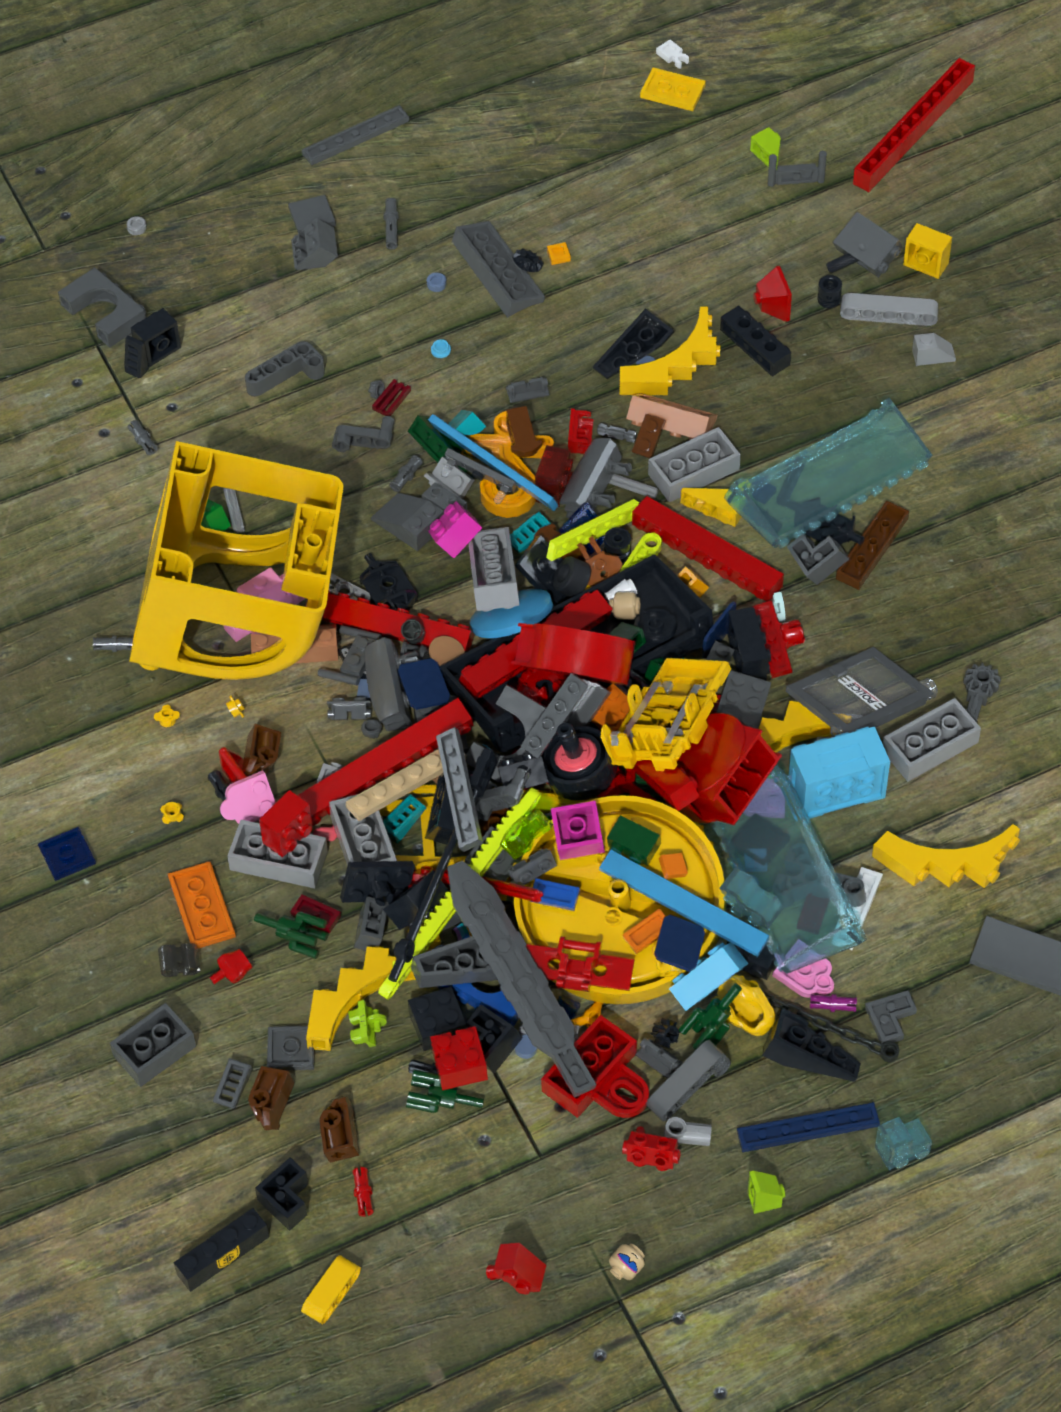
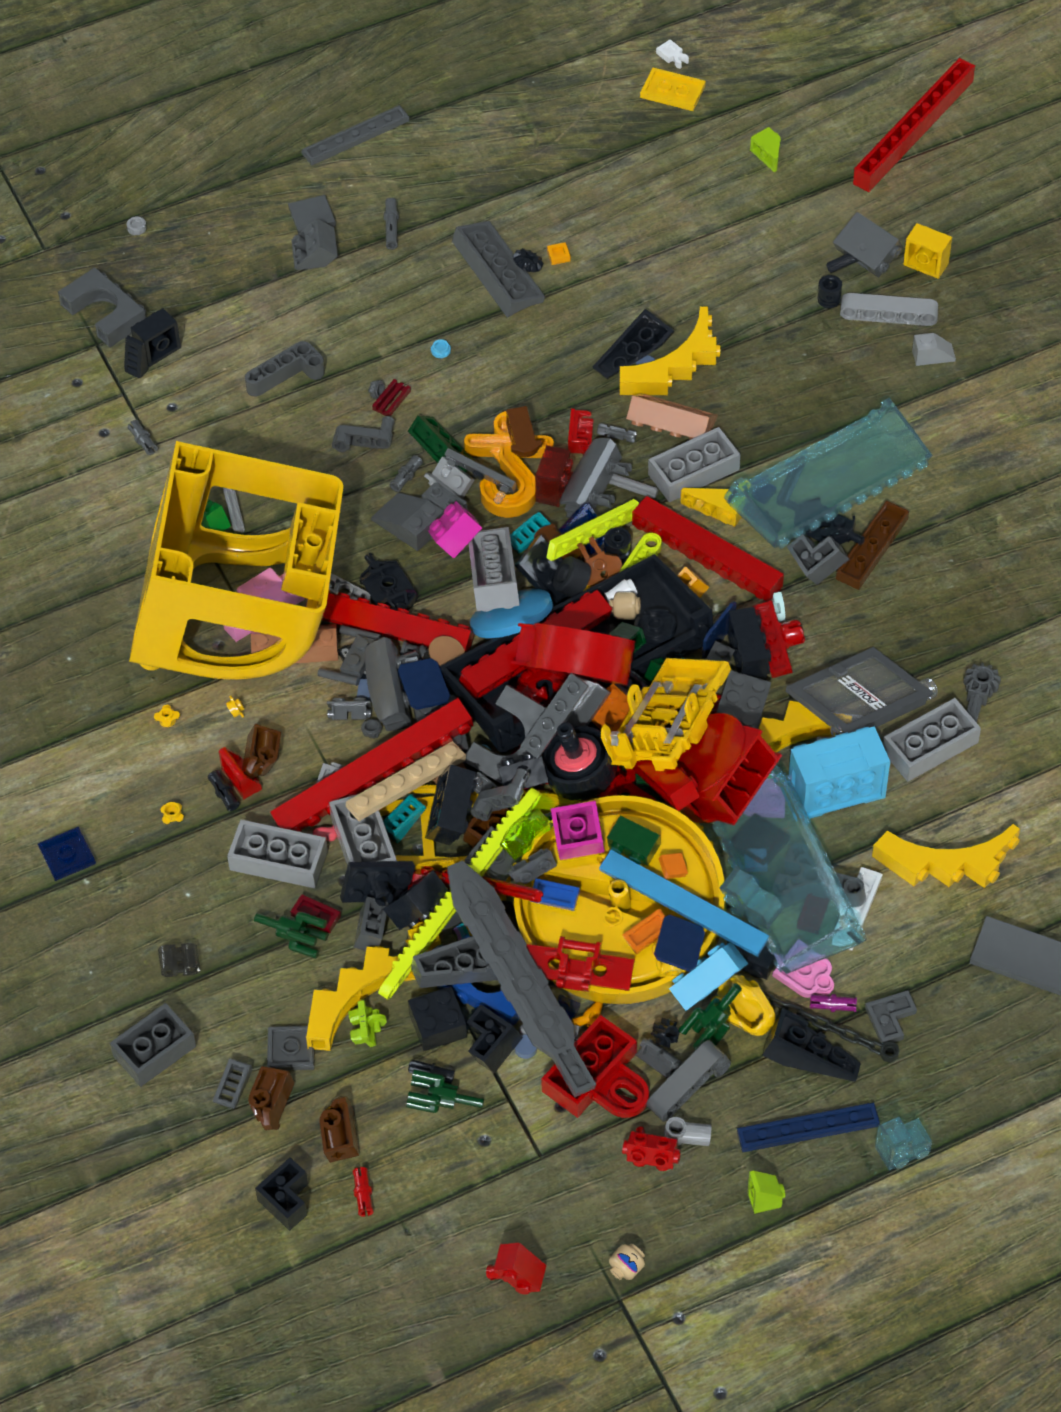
(112, 643): dark grey pin -> none
(201, 905): orange tile -> none
(221, 1249): black brick -> none
(232, 966): red piece -> none
(248, 798): bright pink plate -> none
(286, 823): red piece -> none
(331, 1289): yellow beam -> none
(405, 947): black bar -> none
(410, 628): pearl dark grey wheel -> none
(436, 282): sand blue tile -> none
(459, 789): dark grey plate -> none
(459, 1058): red piece -> none
(467, 423): teal brick -> none
(493, 462): dark azure tile -> none
(524, 391): dark grey hinge -> none
(648, 436): reddish brown plate -> none
(755, 340): black brick -> none
(774, 295): red slope -> none
(796, 173): dark grey plate -> none

